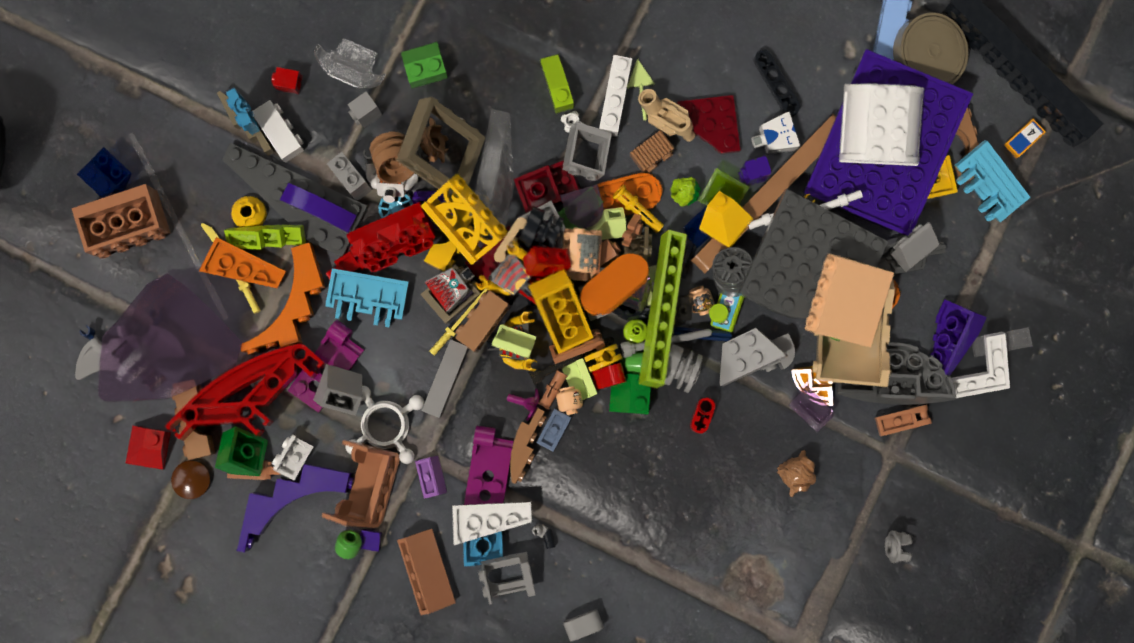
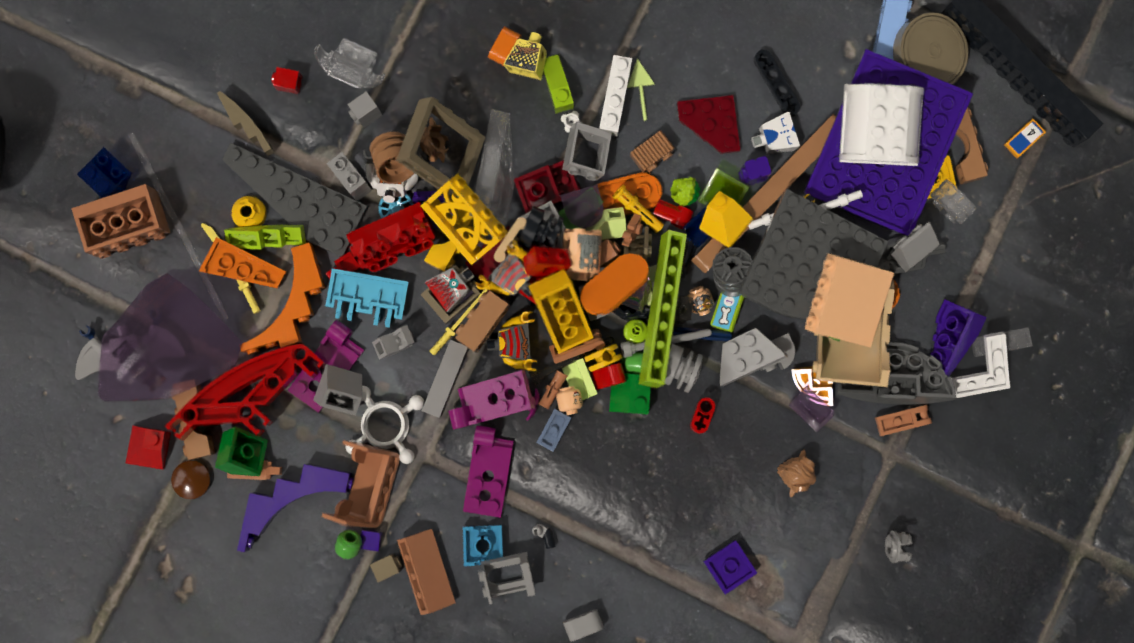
(242, 109): dark azure brick -> none
(278, 130): white brick -> none
(292, 457): white bracket -> none
(318, 207): dark purple slope -> none
(386, 567): none -> dark tan brick
(393, 342): none -> light grey brick
(424, 65): bright green slope -> none
(431, 477): medium lavender slope -> none
(478, 405): none -> magenta hinge
(485, 519): white wing -> none
(503, 45): none -> orange beam
(514, 341): yellowish green panel -> none
(521, 452): medium nougat slope -> none
(527, 57): none -> torso
(666, 115): tan piece -> none
(678, 216): none -> red piece
(719, 313): lime tile -> none
(730, 567): none -> dark purple plate
(953, 201): none -> clear brick
(991, 180): medium azure hinge -> none

